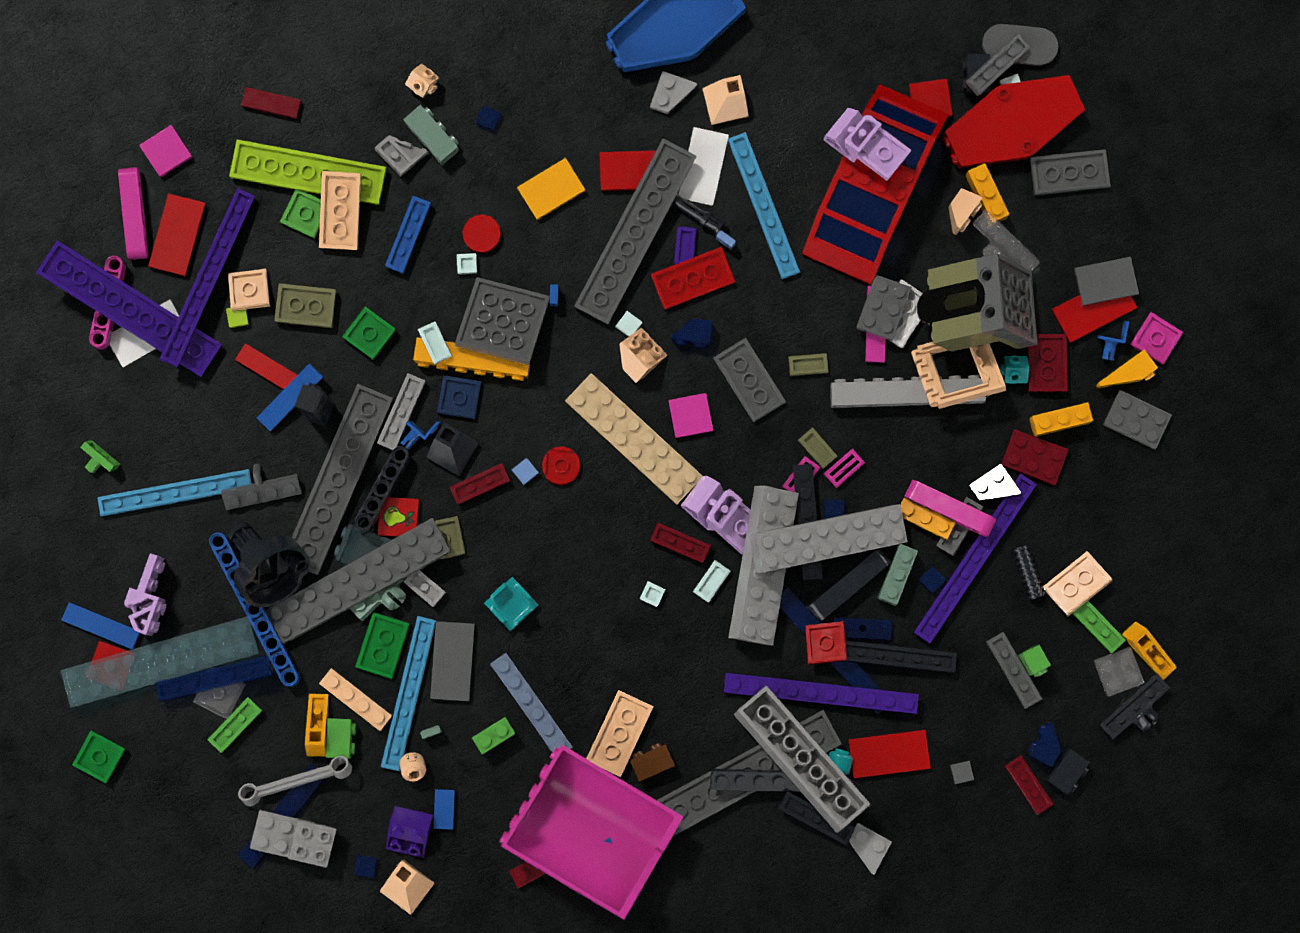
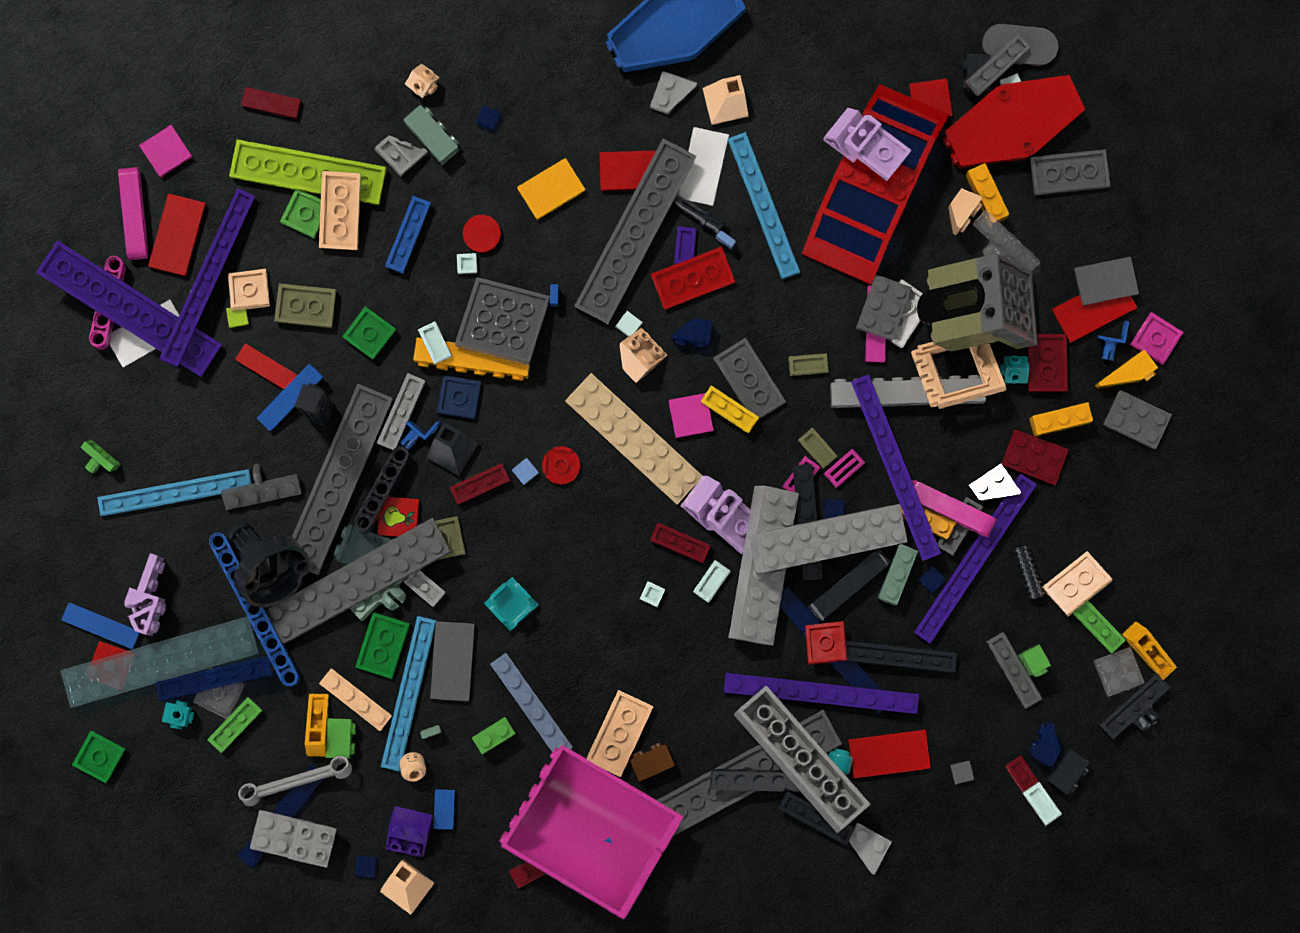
(171, 711): none -> teal brick
(729, 409): none -> yellow tile
(874, 628): clear blue tile -> none
(896, 467): none -> dark purple plate
(1042, 803): none -> light aqua tile

